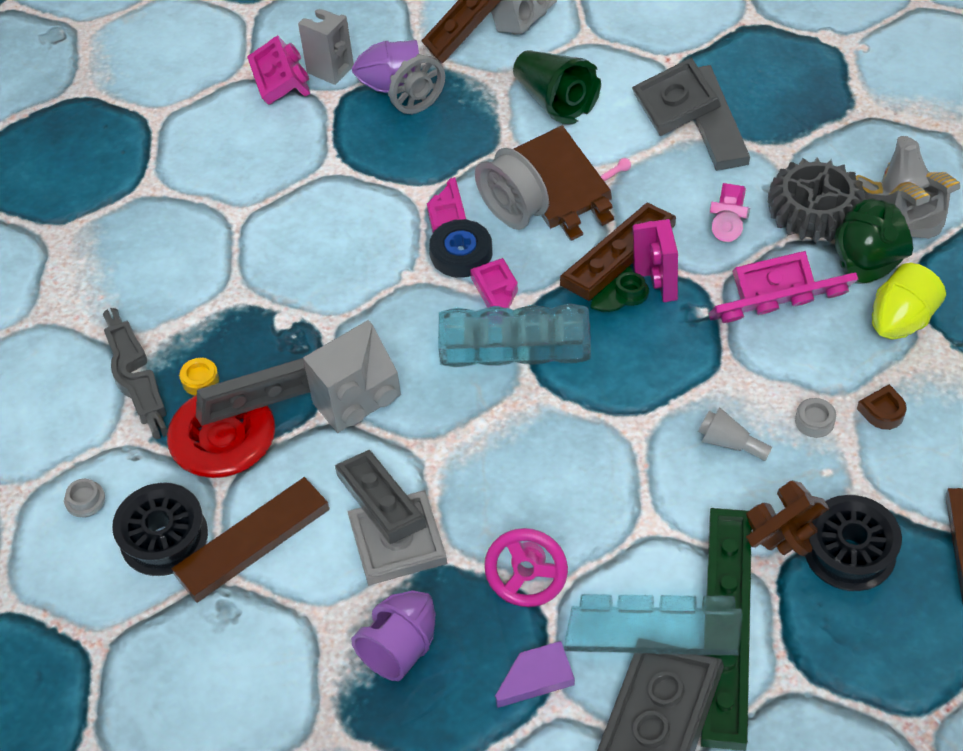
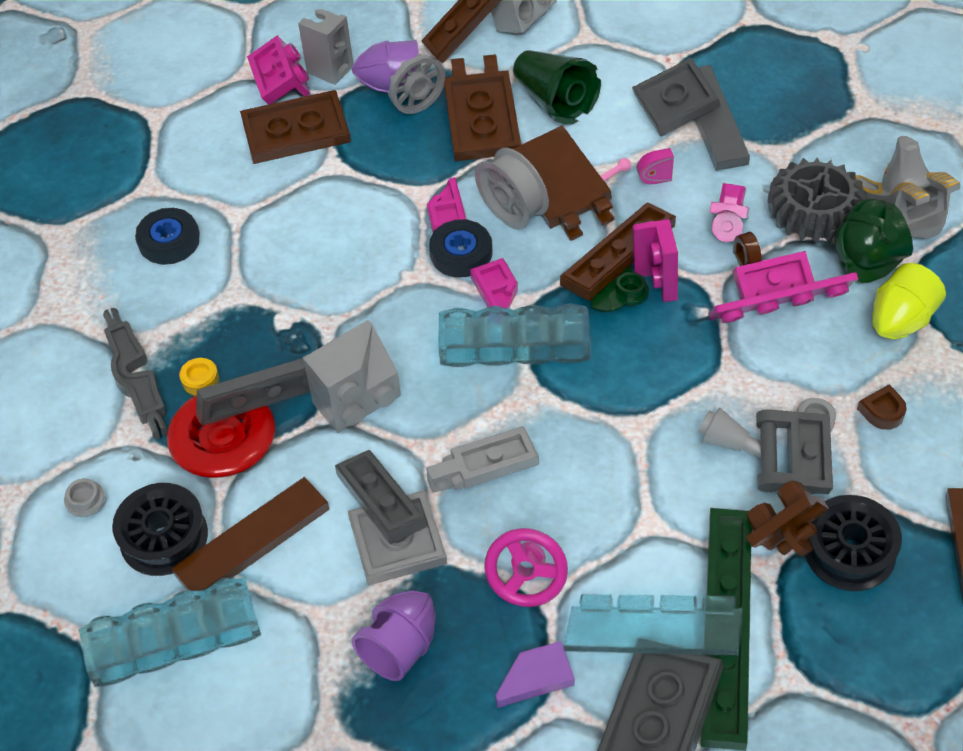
(168, 632): none -> clear light blue brick
(172, 248): none -> black bush
(295, 126): none -> reddish brown tile
(480, 110): none -> reddish brown tile
(483, 461): none -> light grey hinge
(656, 166): none -> dark pink tile
(747, 249): none -> reddish brown tile
(807, 450): none -> dark grey plate

